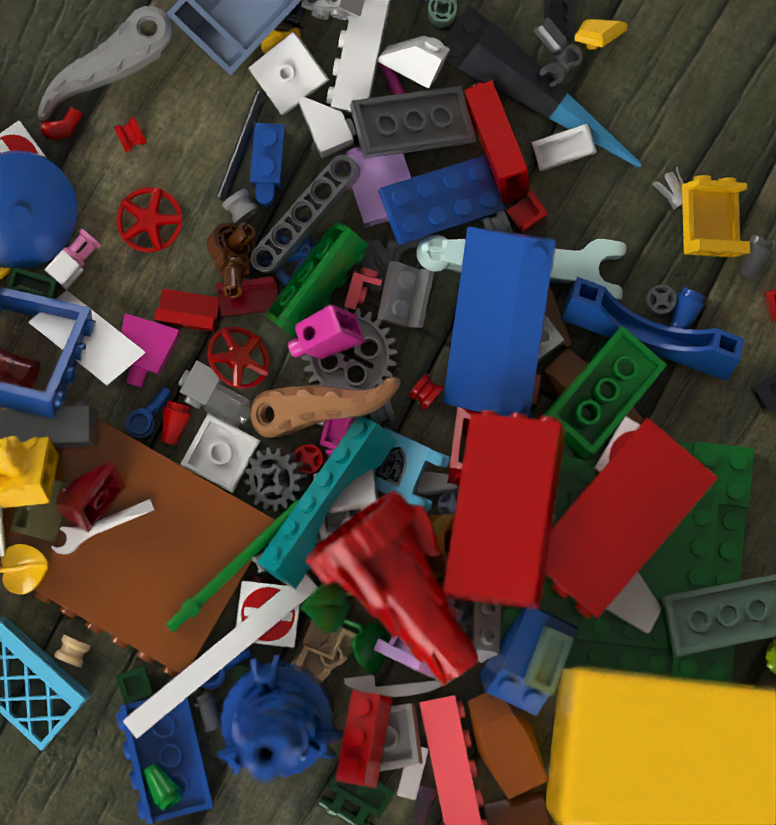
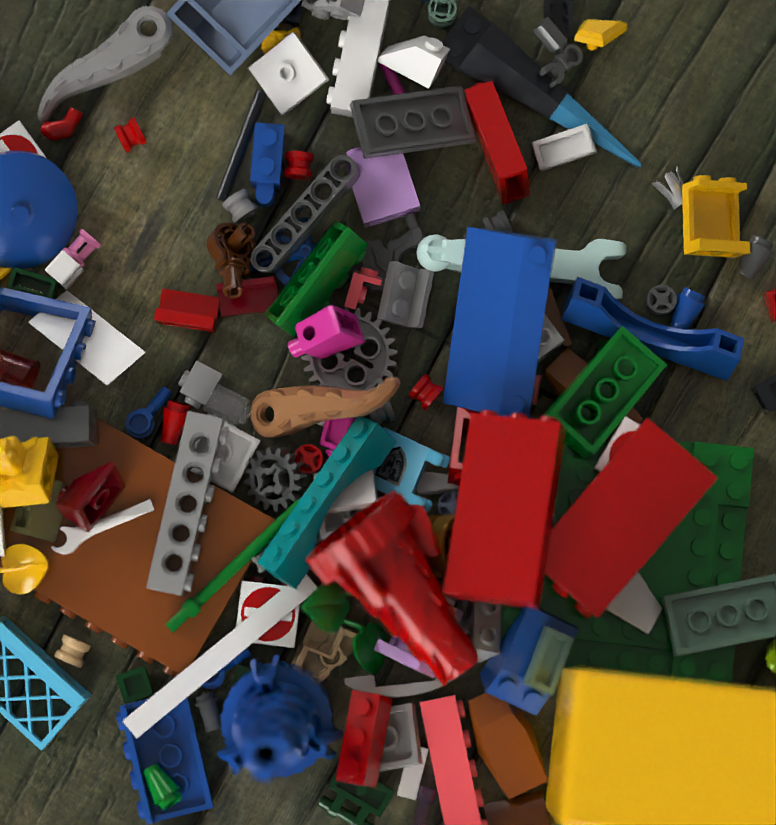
(149, 219): red wheel -> none
(155, 340): dark pink torso -> none
(195, 428): none -> light grey brick
(239, 356): red wheel -> none
(298, 165): none -> red wheel
(327, 126): white slope -> none
(441, 200): blue plate -> none
(527, 213): red panel -> none

